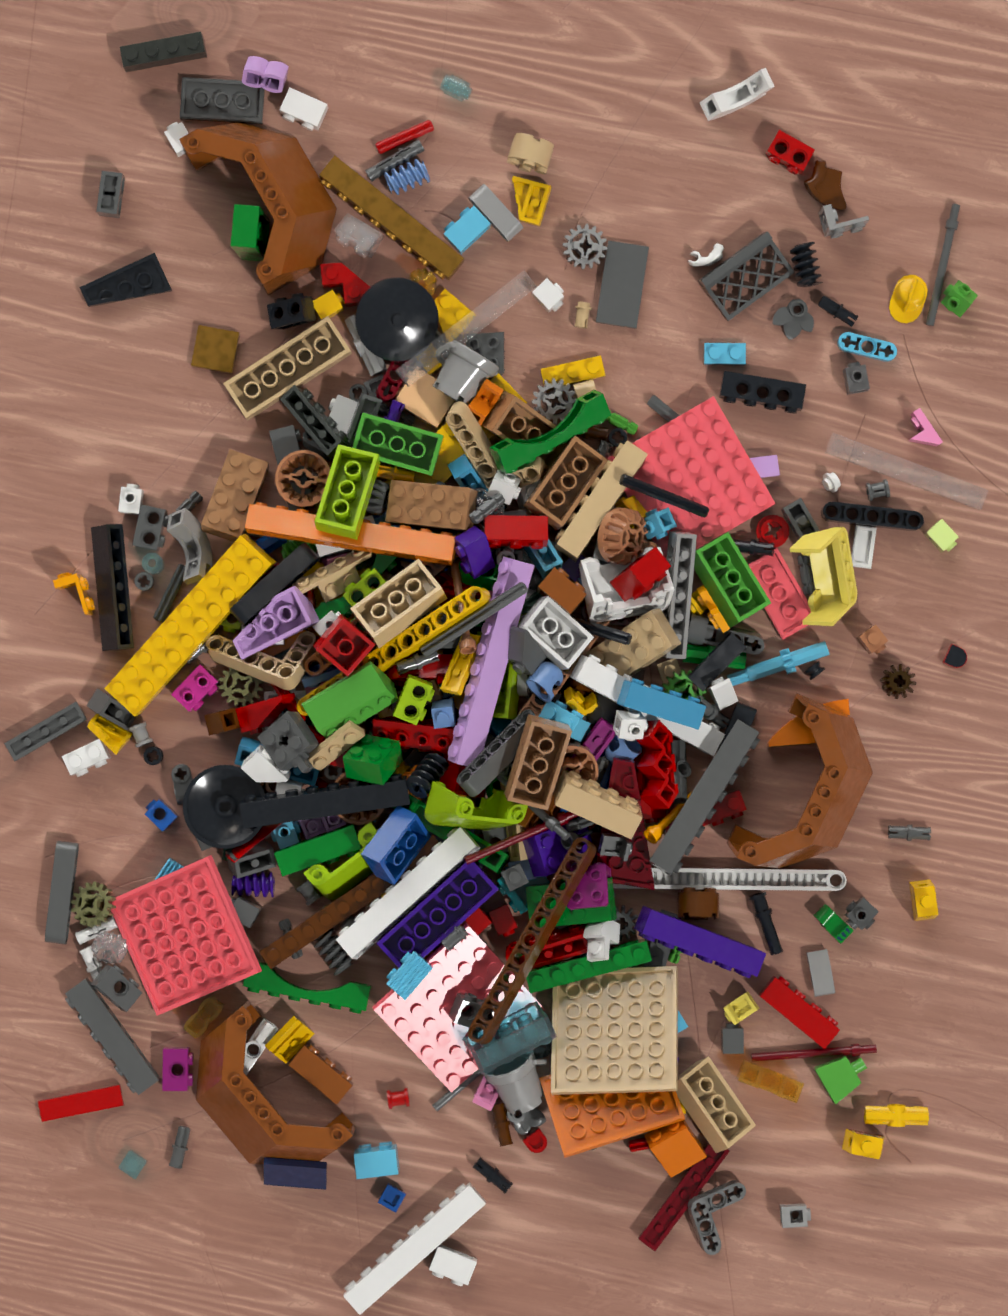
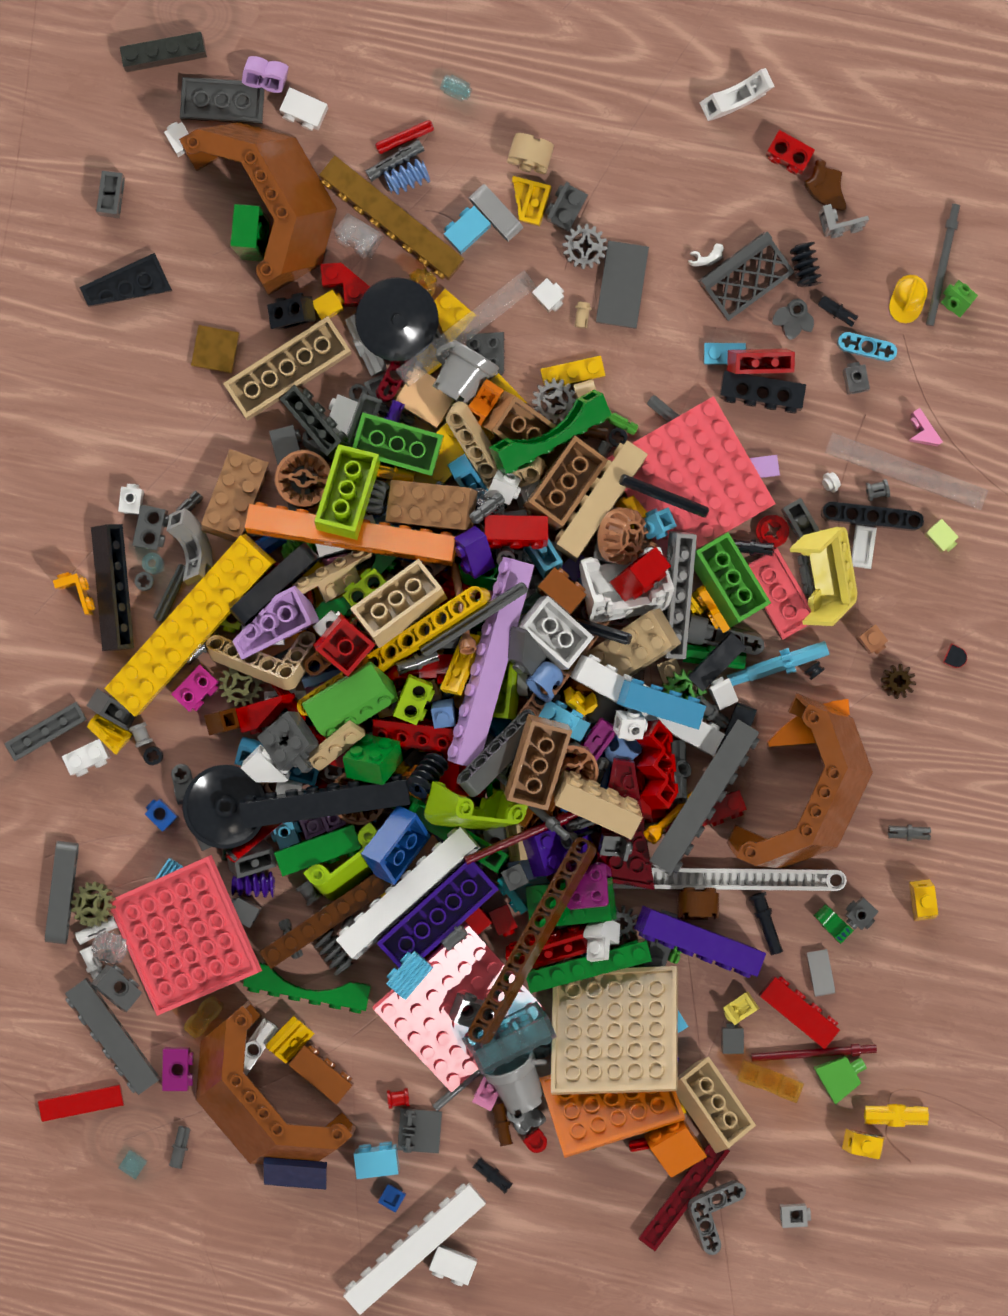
(419, 1131): none -> dark grey hinge
(566, 207): none -> dark grey bracket
(761, 361): none -> red brick

